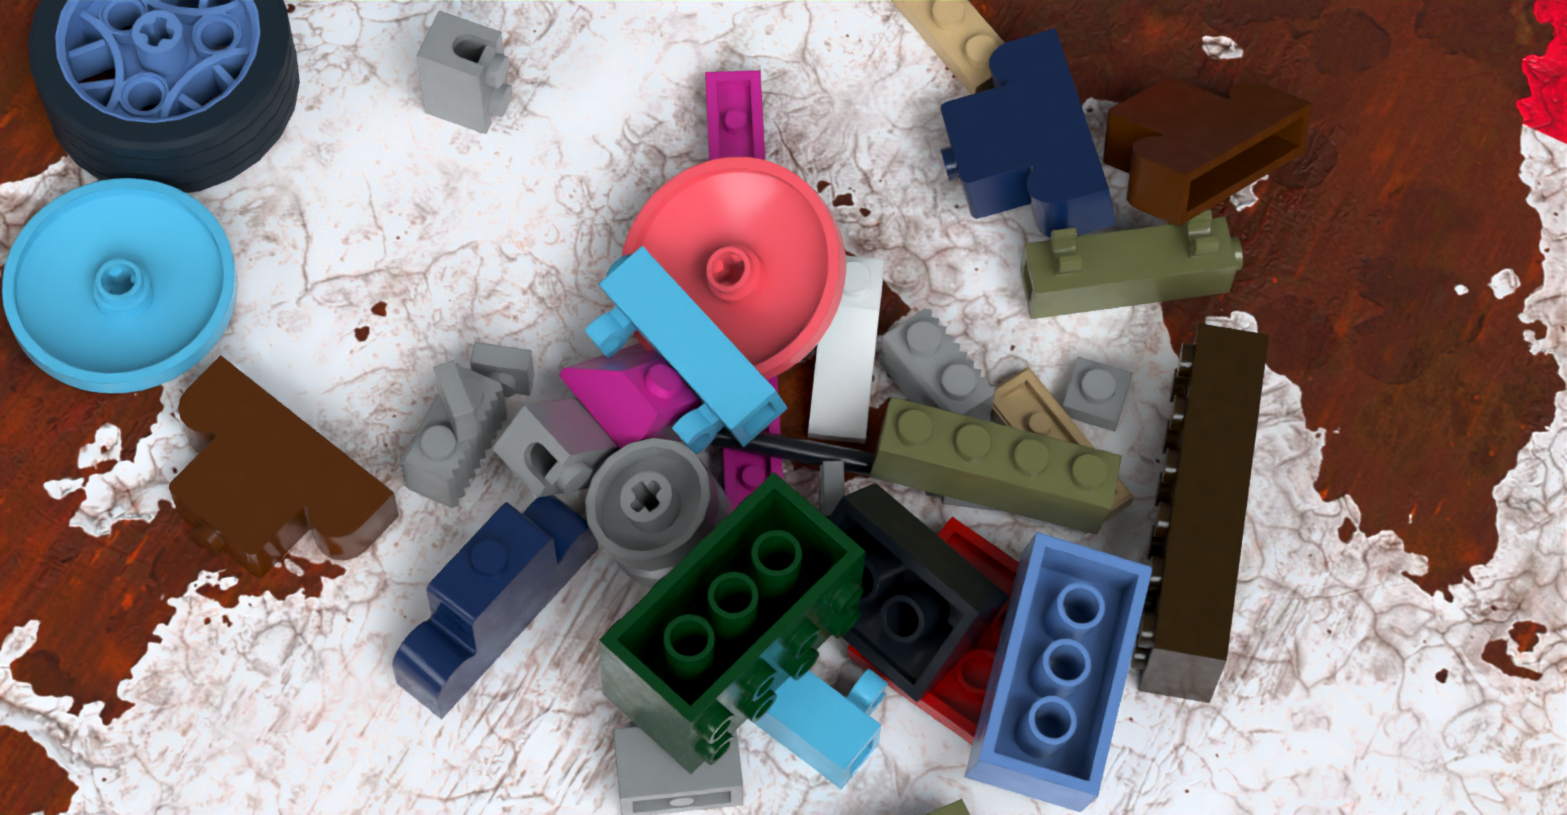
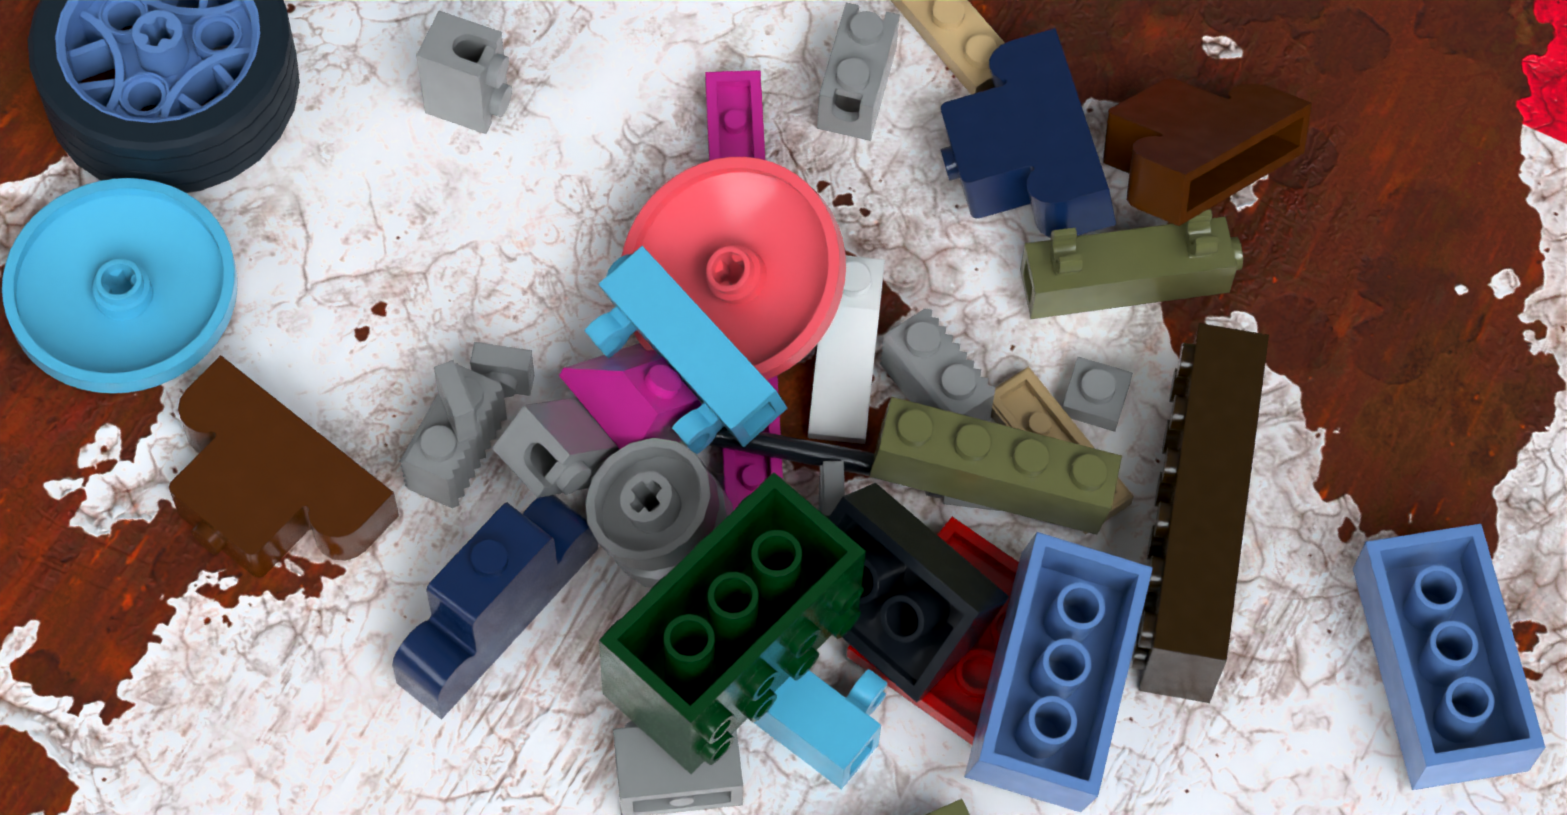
(858, 70): none -> light grey brick
(1447, 657): none -> medium blue brick

